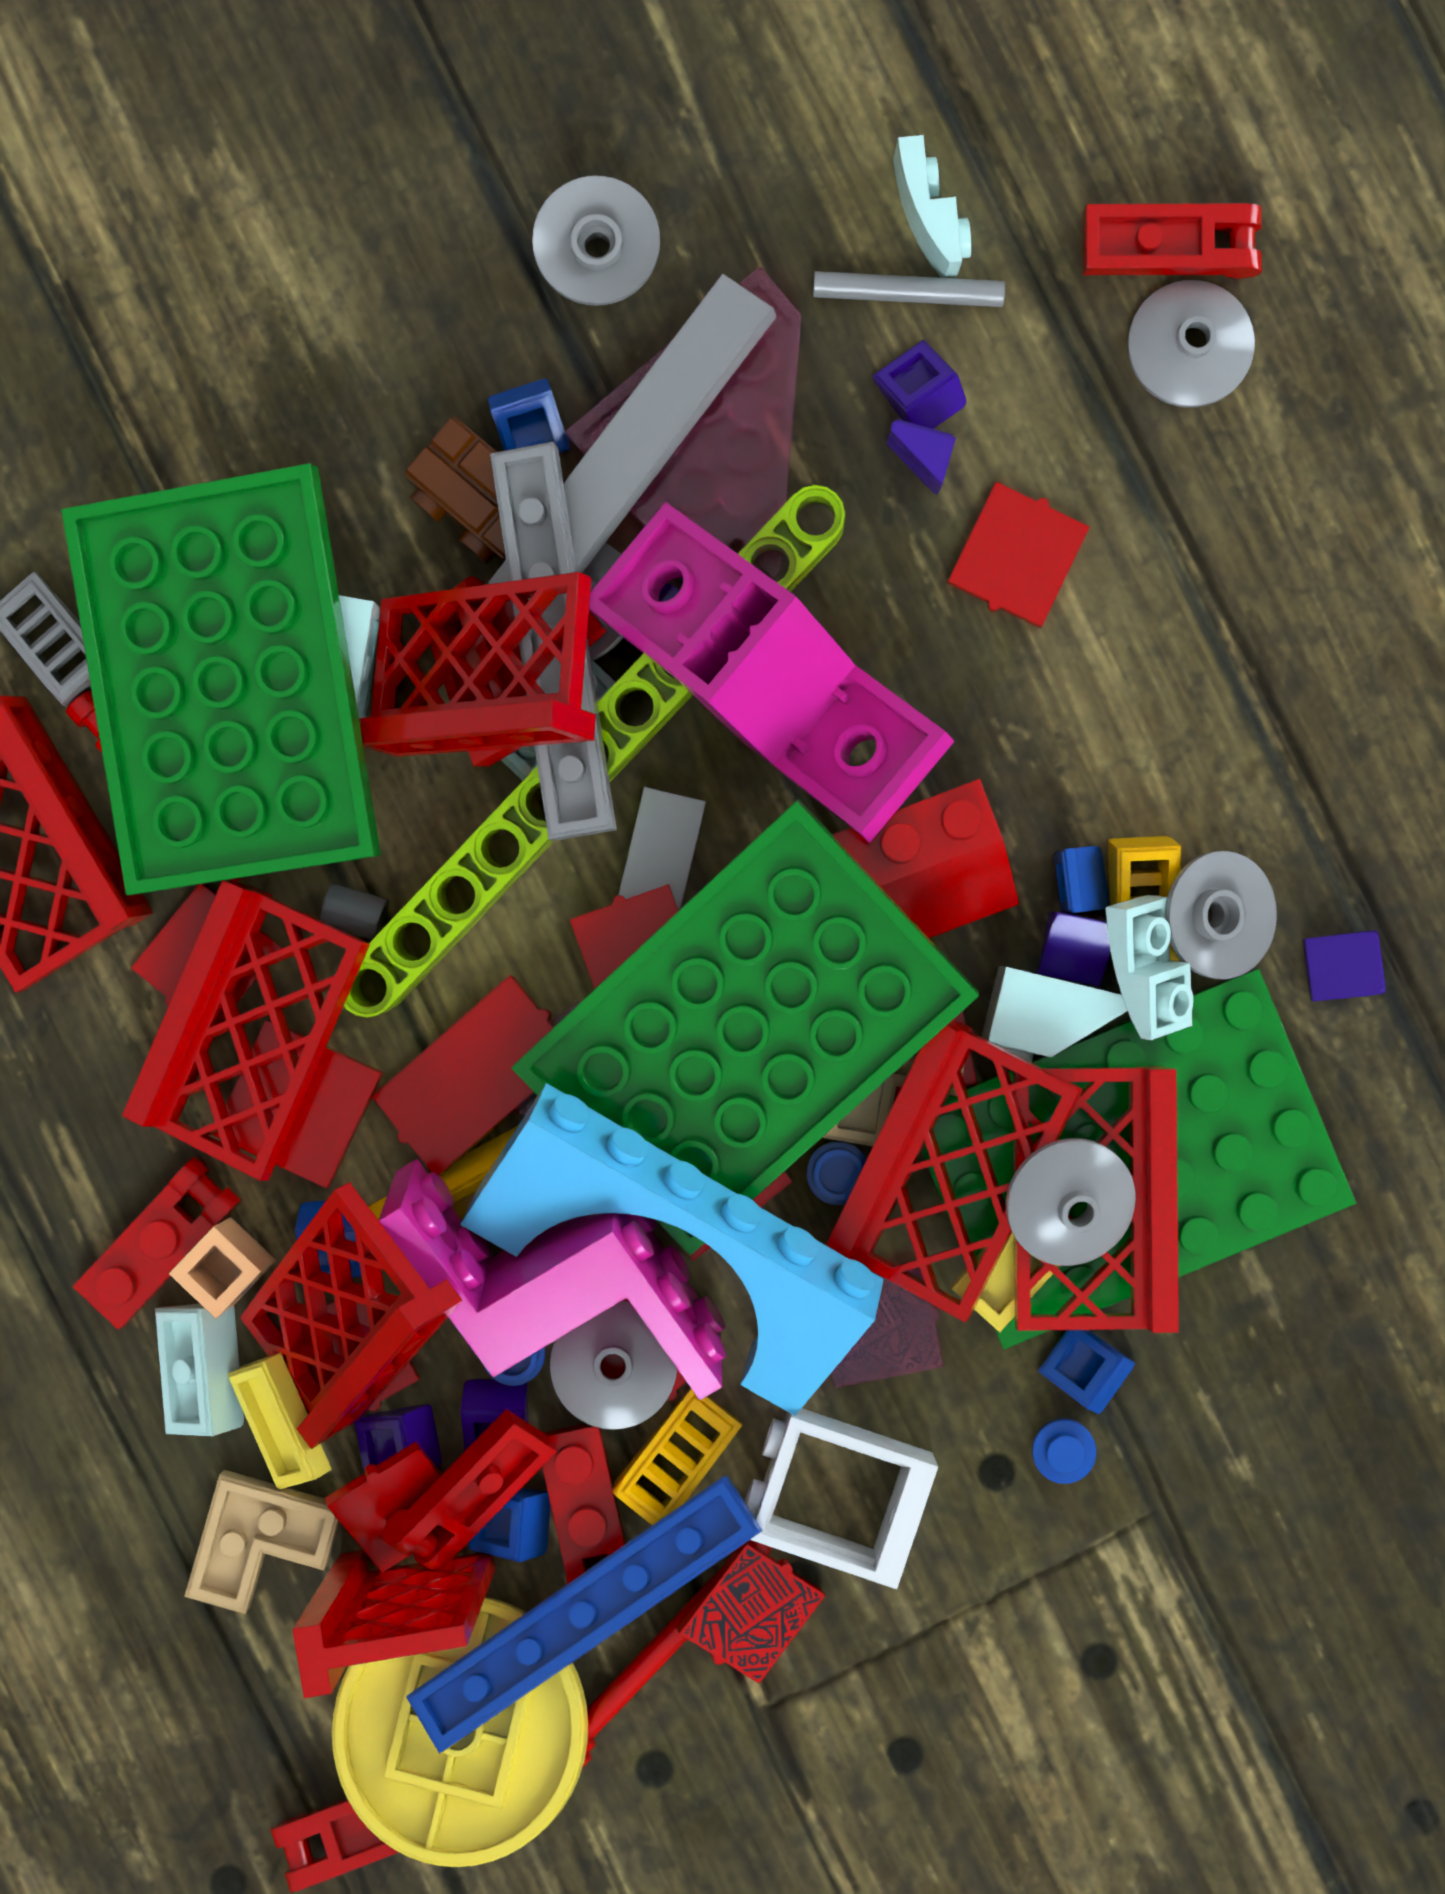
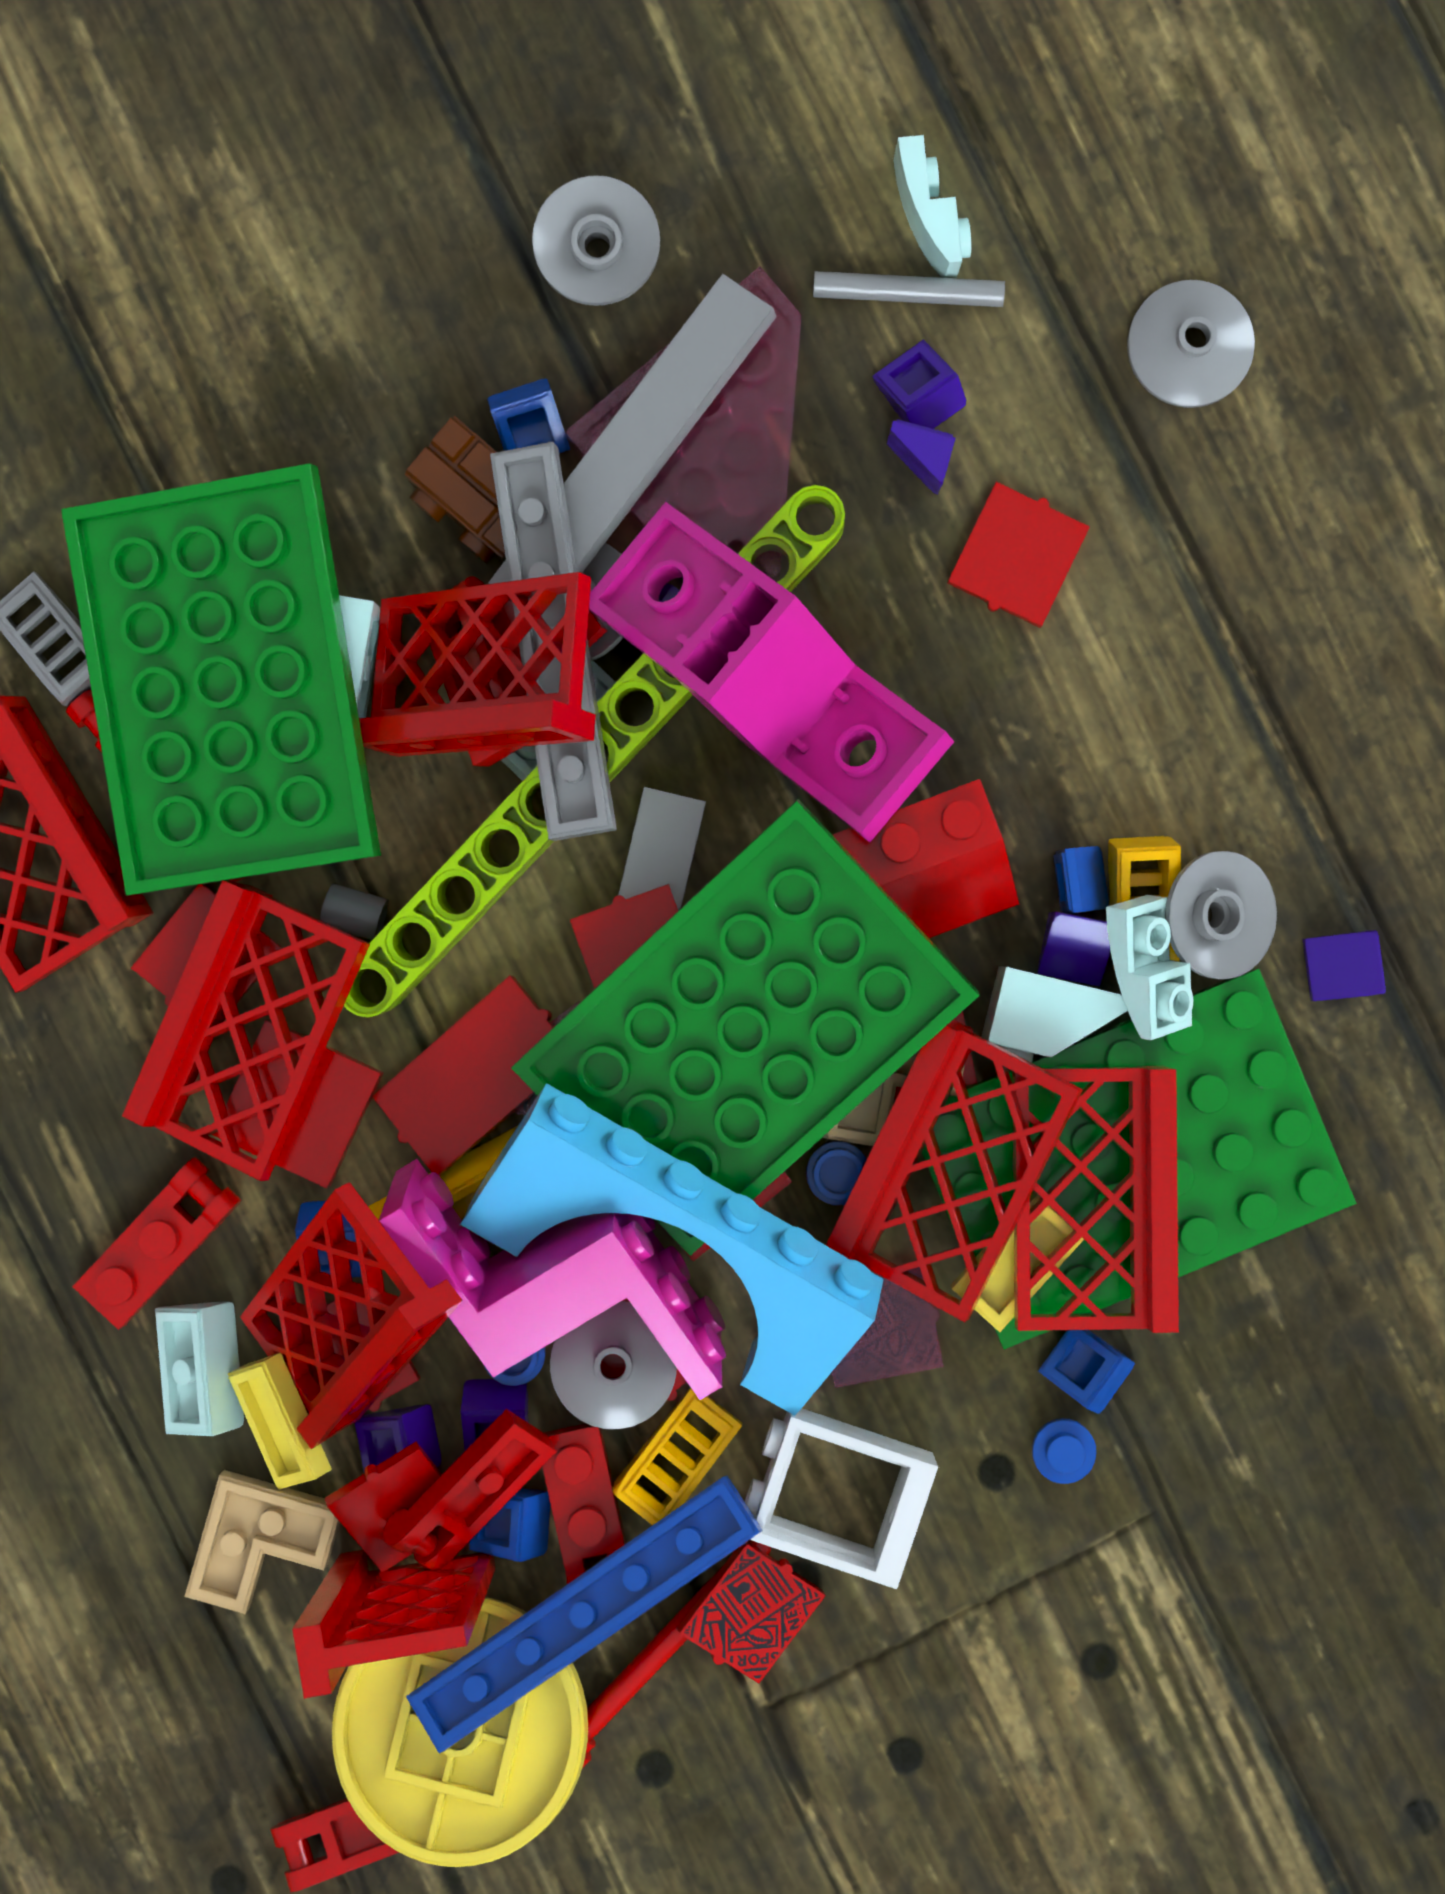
(222, 1267): light nougat brick -> none
(1056, 1180): light grey dish -> none
(1171, 239): red plate -> none

